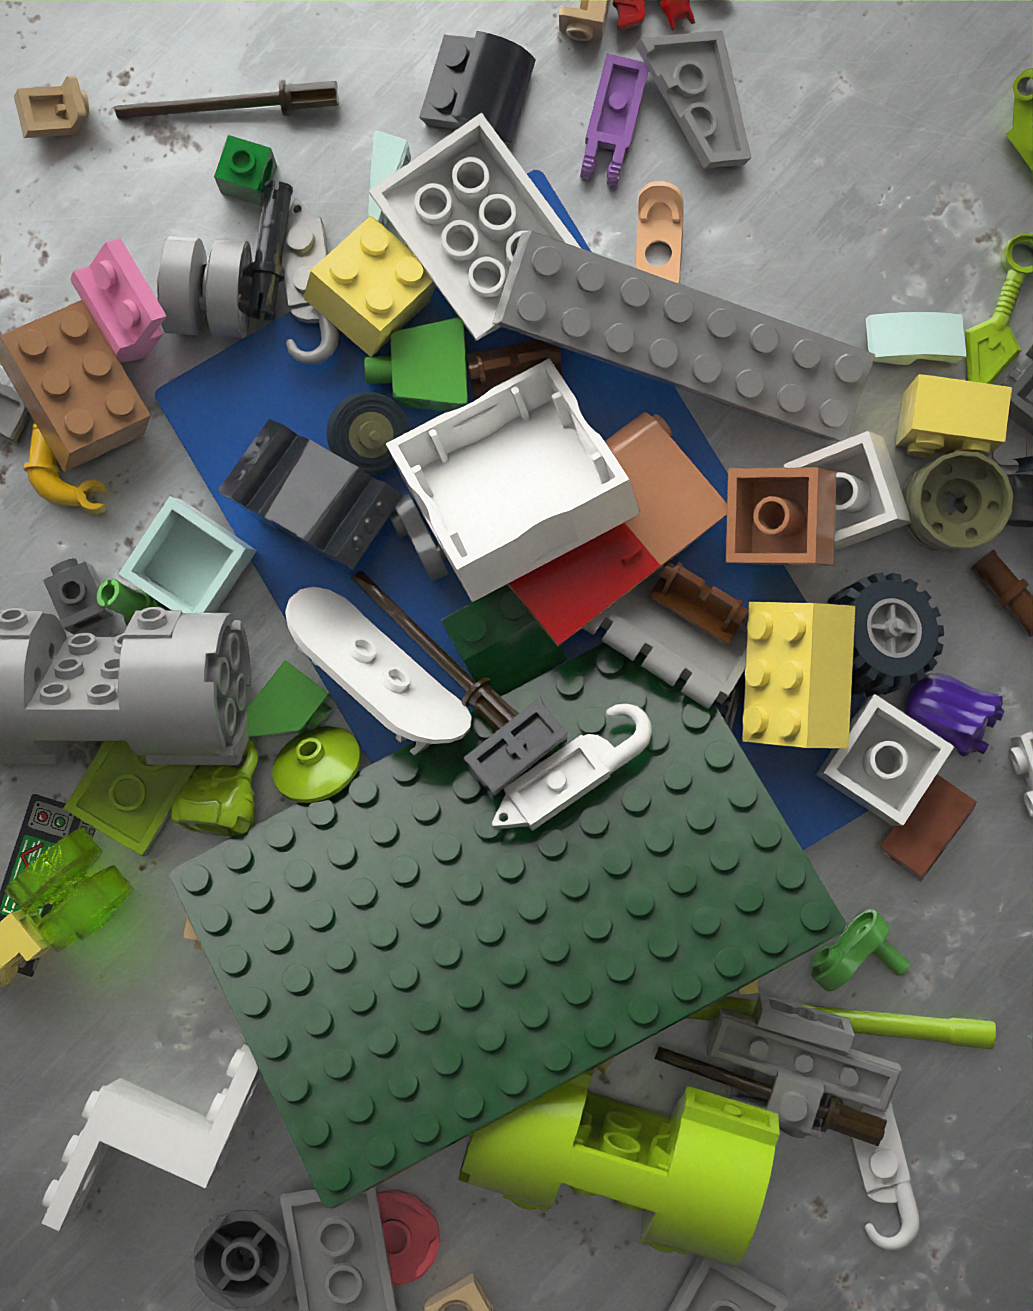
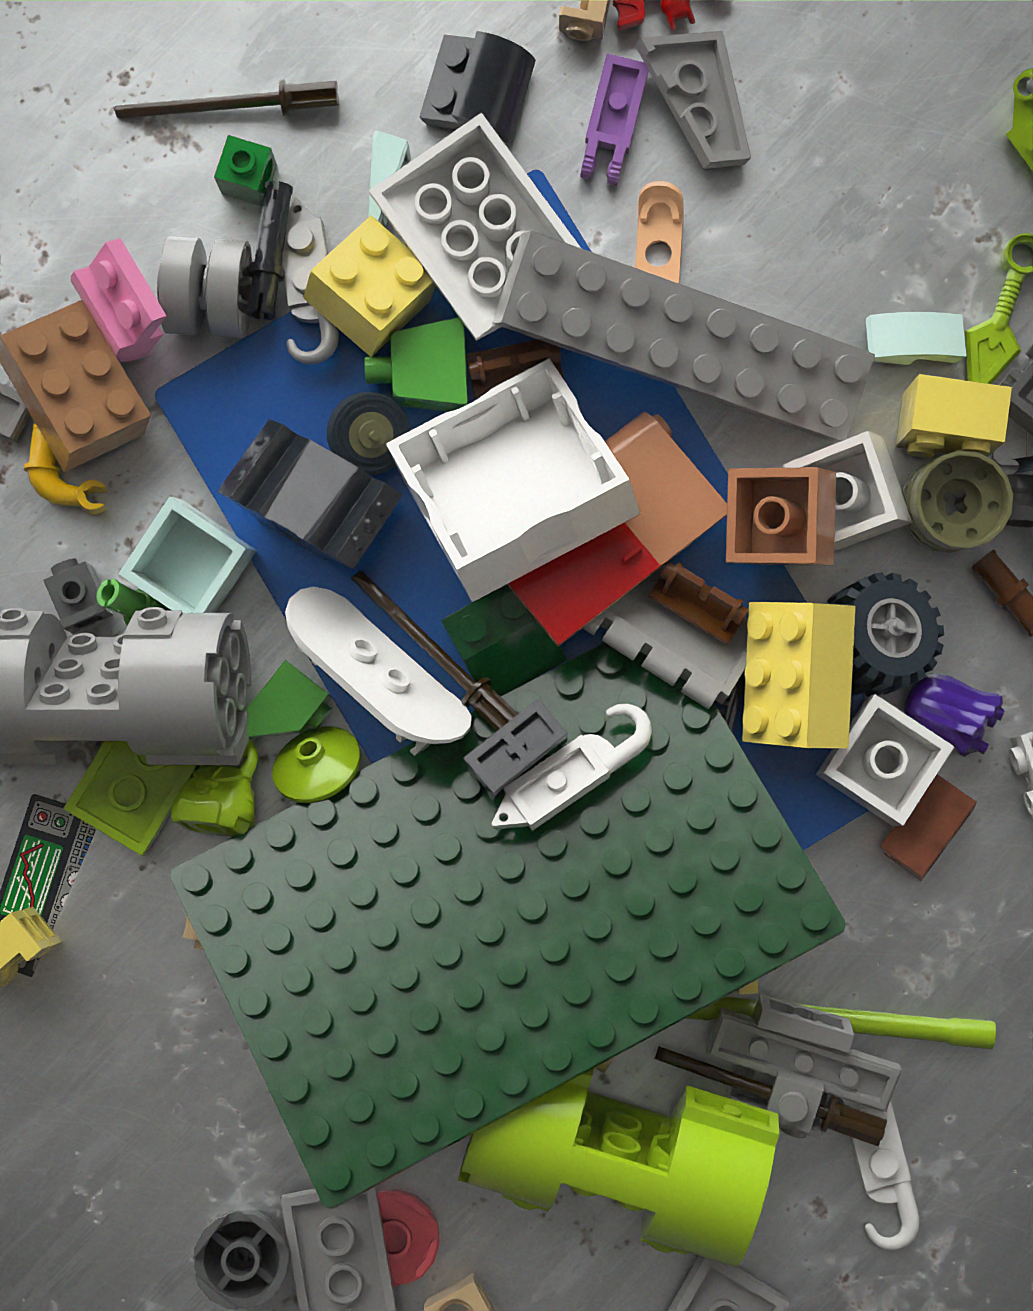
(52, 109): tan bracket -> none
(79, 901): clear neon green wheel -> none
(154, 1132): white bracket -> none
(409, 522): dark grey piece -> none
(865, 934): bright green piece -> none

